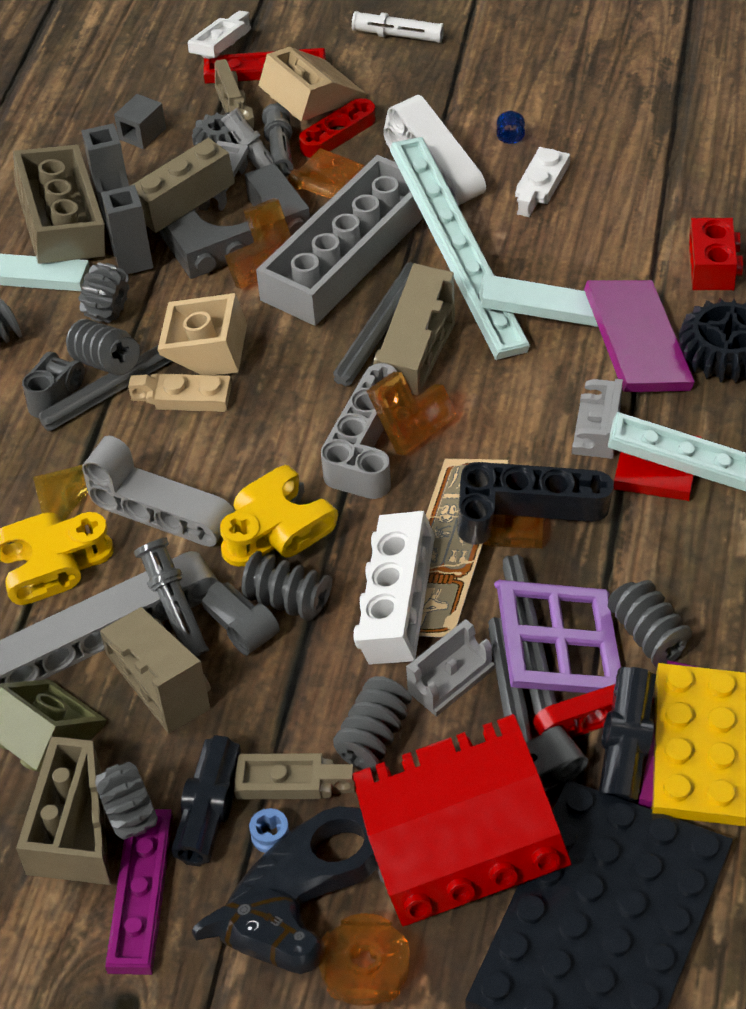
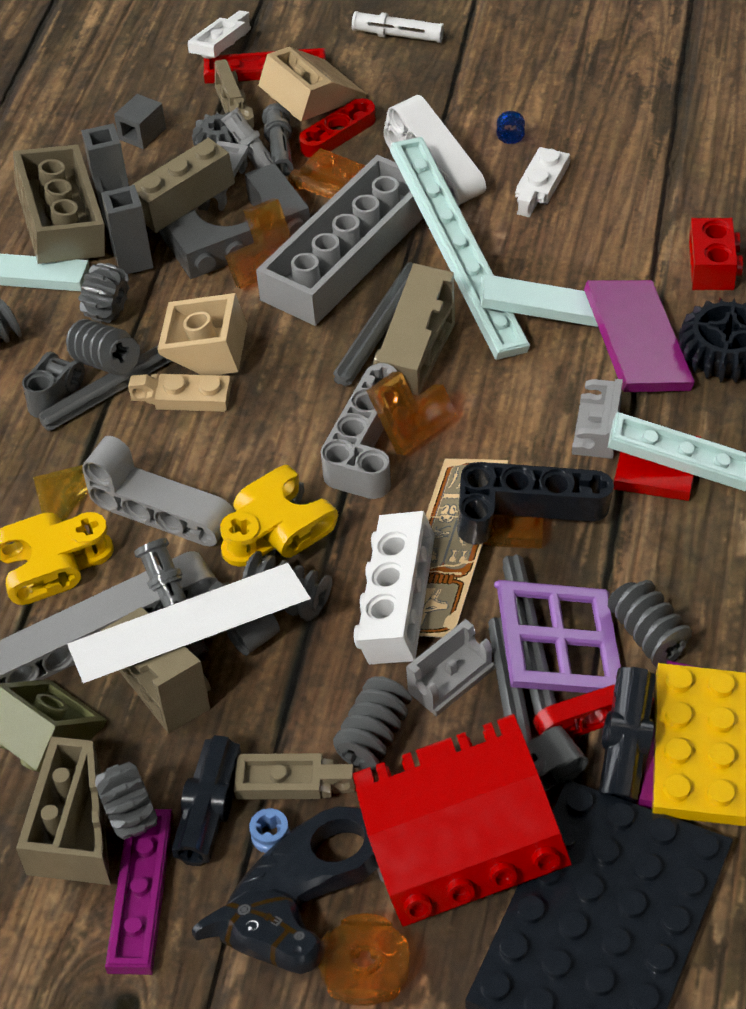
(186, 622): none -> white sticker

